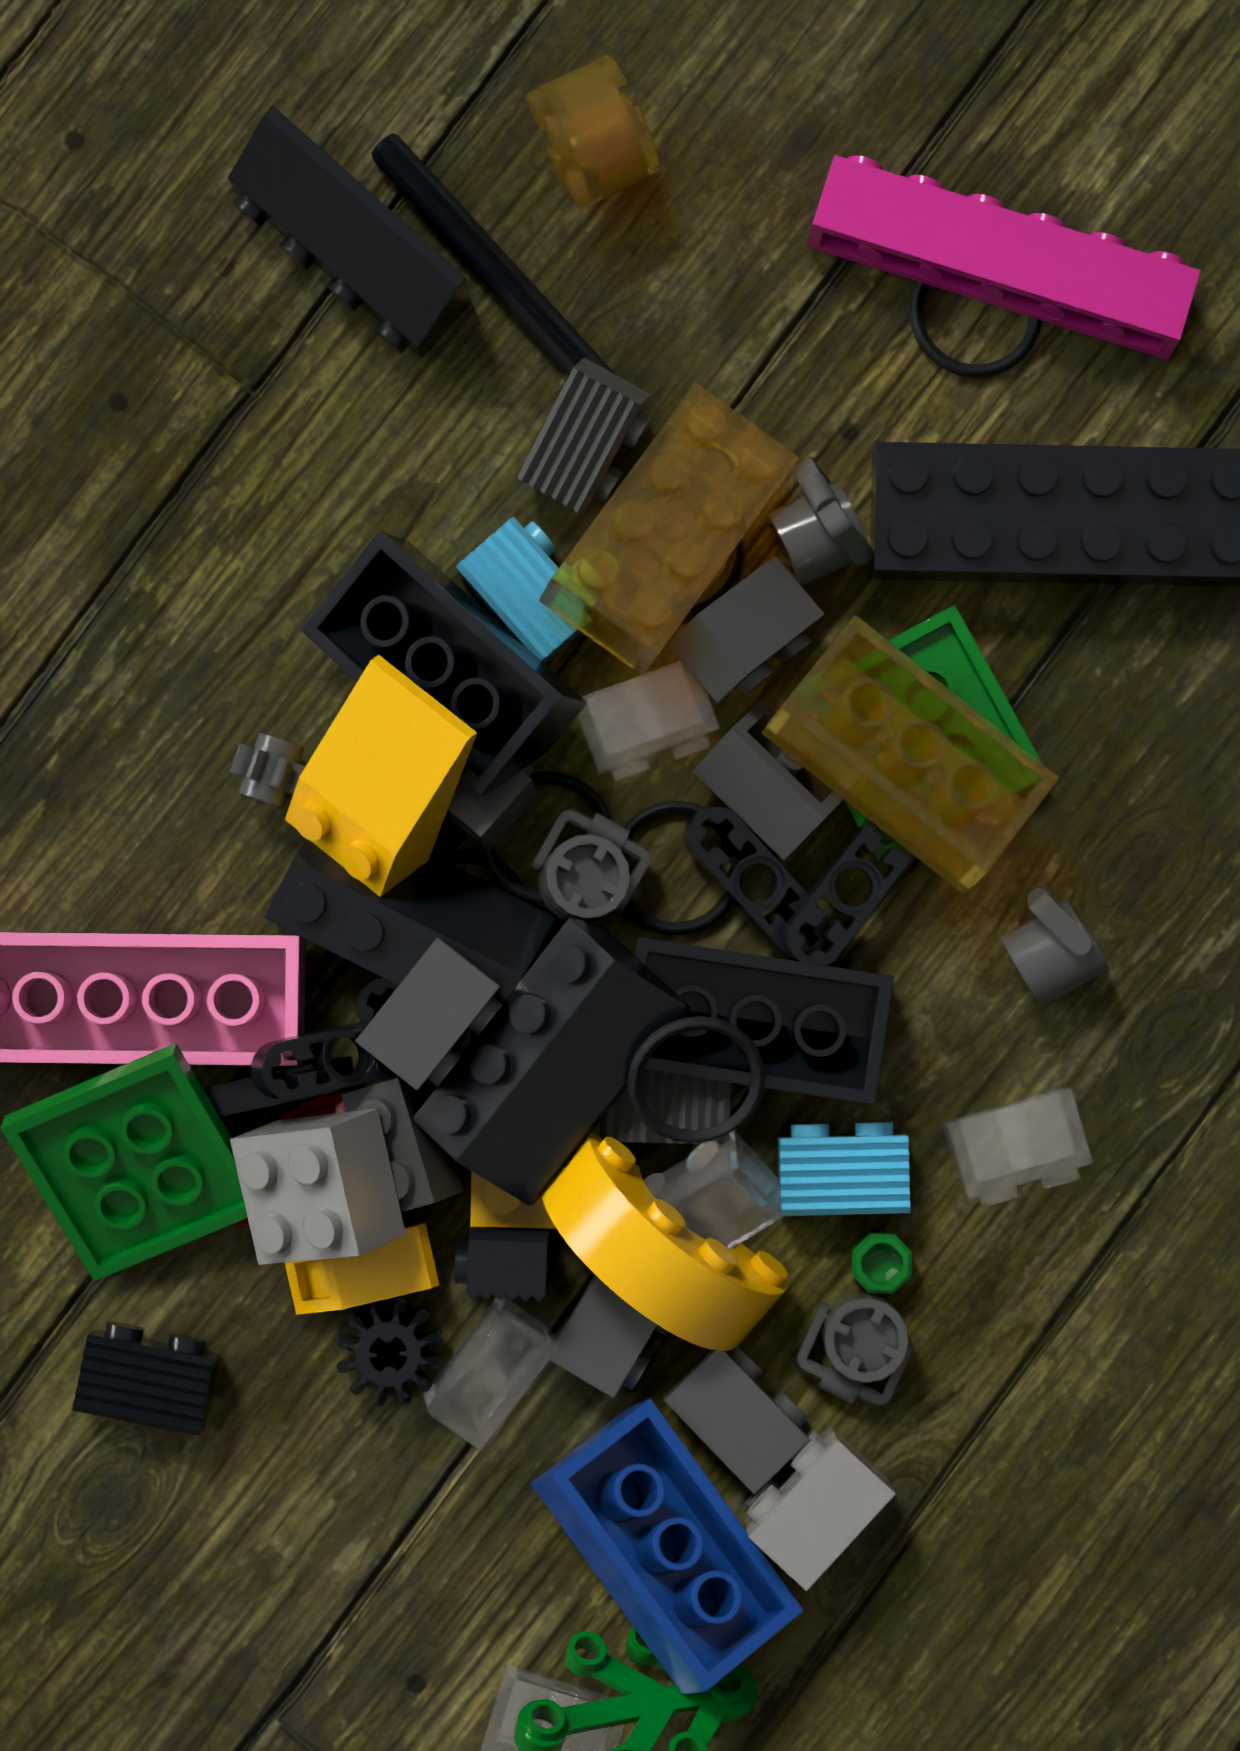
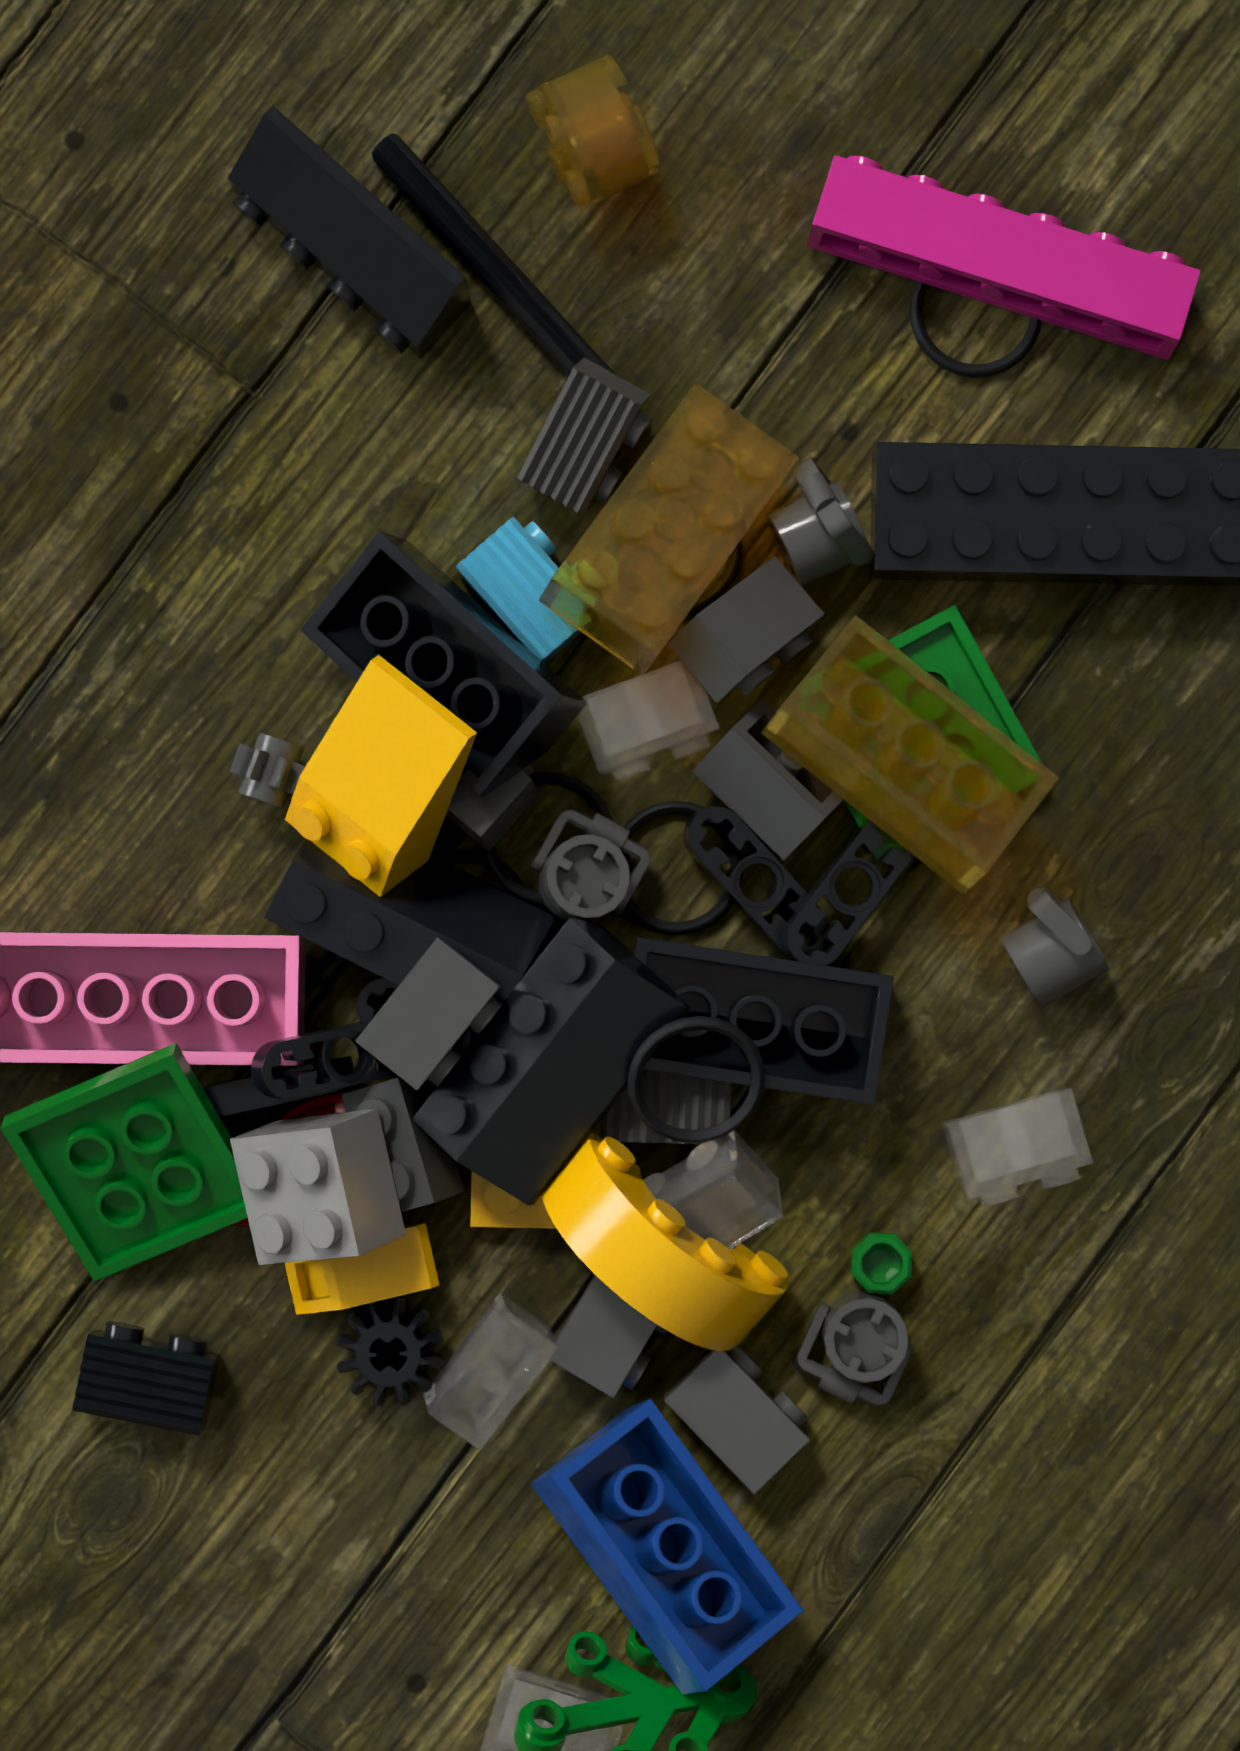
(504, 1262): black brick -> none
(816, 1506): light grey brick -> none
(843, 1171): medium azure brick -> none

